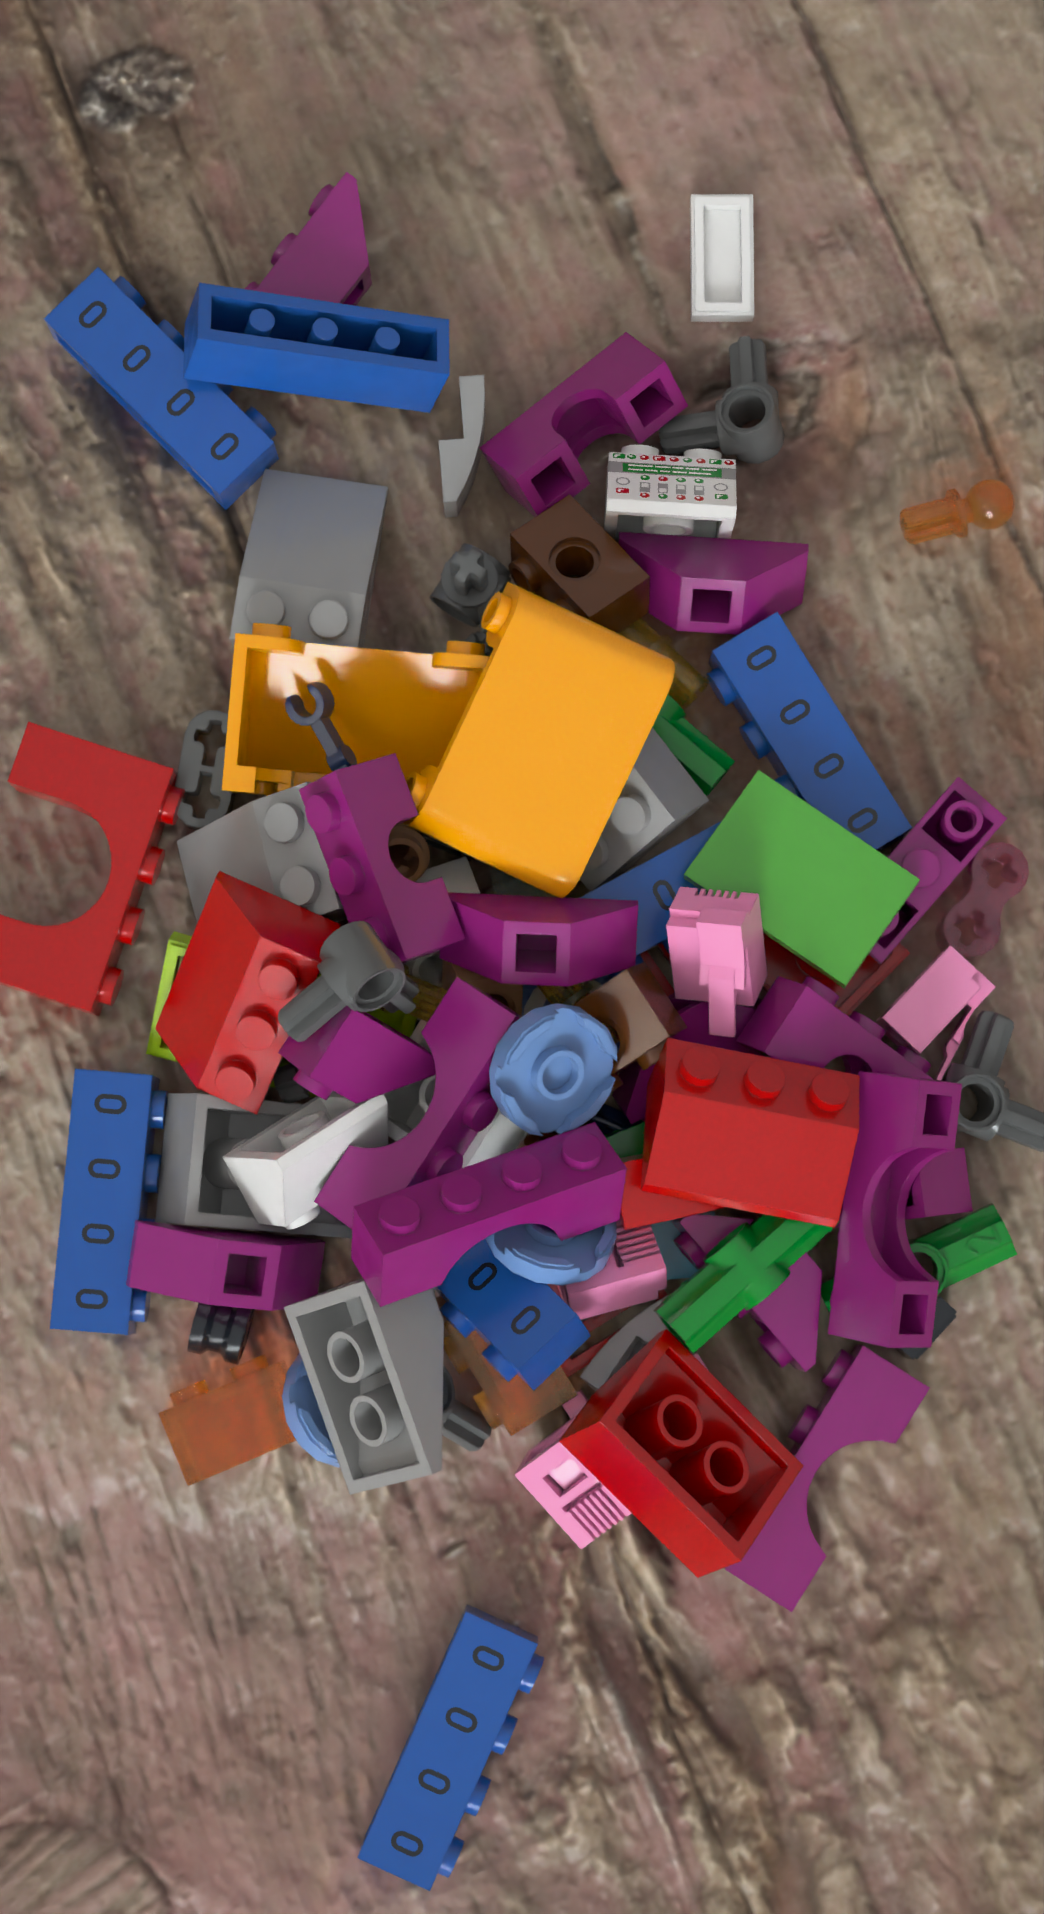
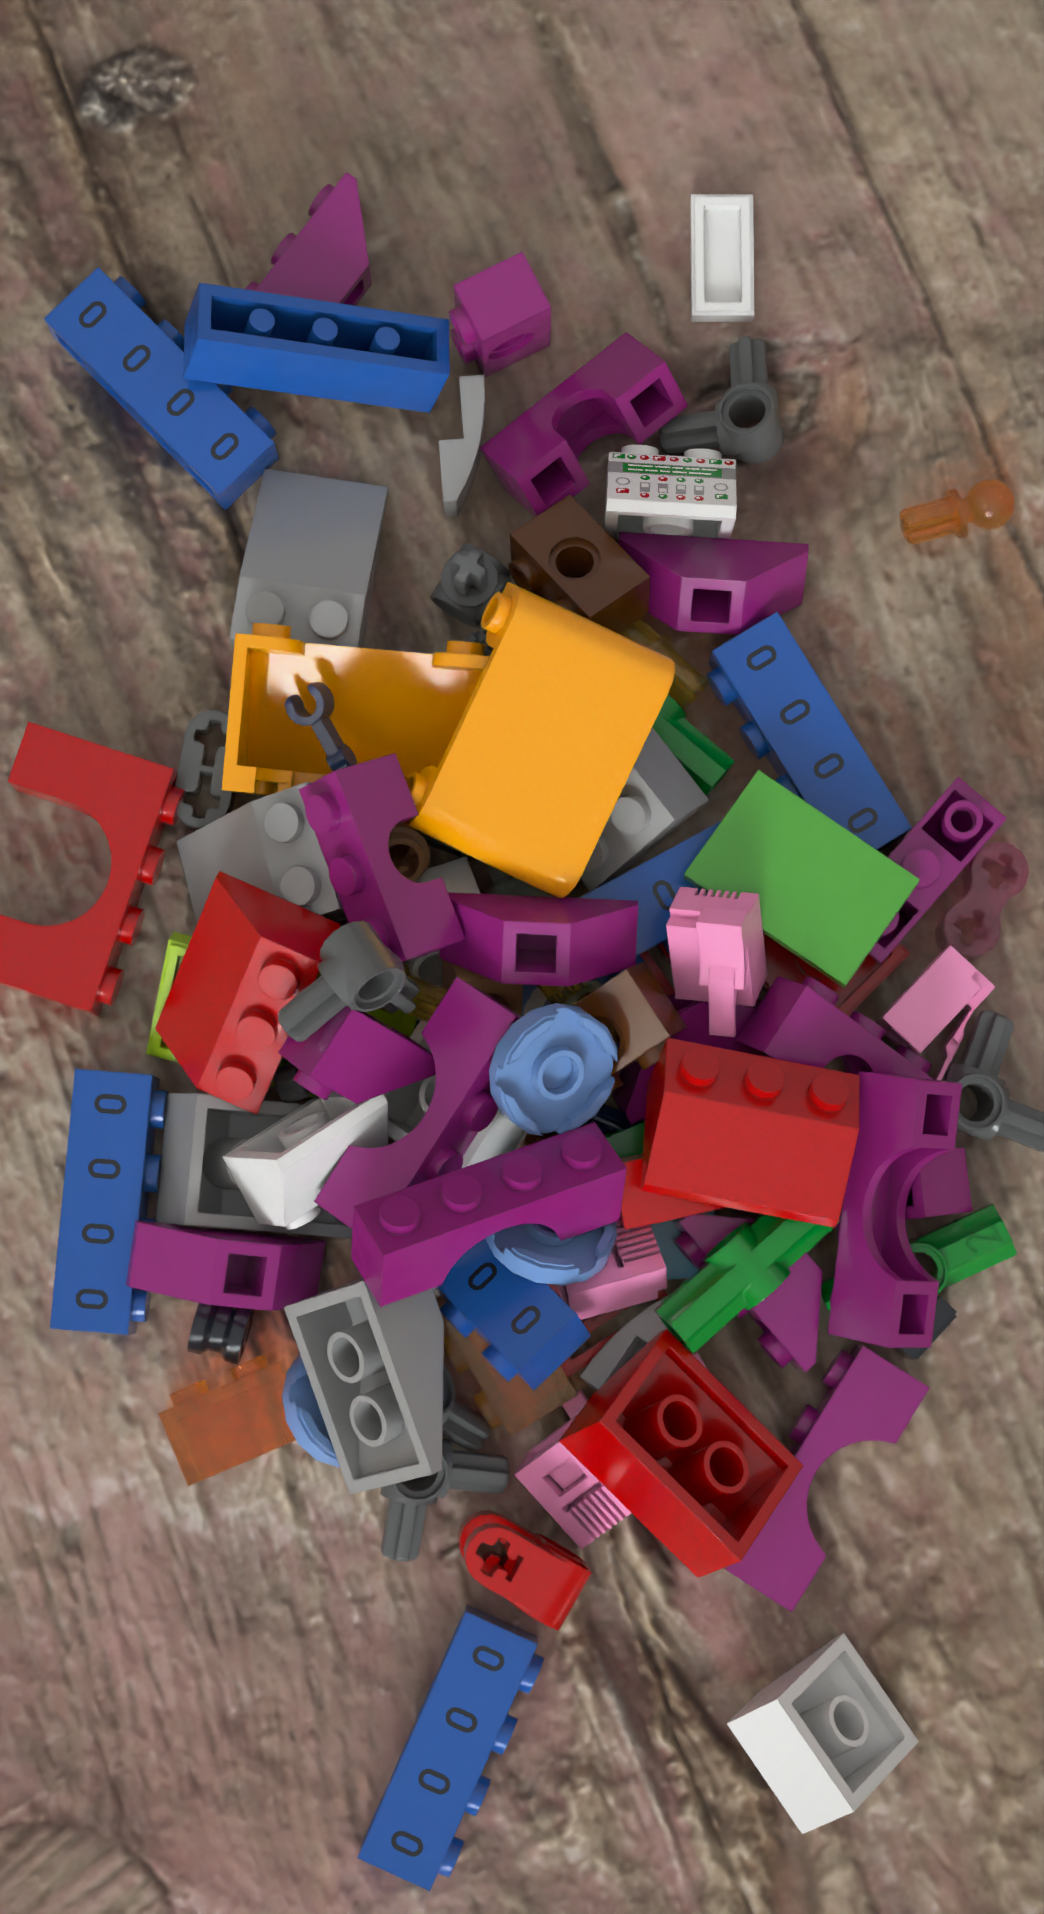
(410, 1498): none -> dark grey axle
(500, 316): none -> magenta brick
(534, 1573): none -> red piece
(823, 1735): none -> white slope

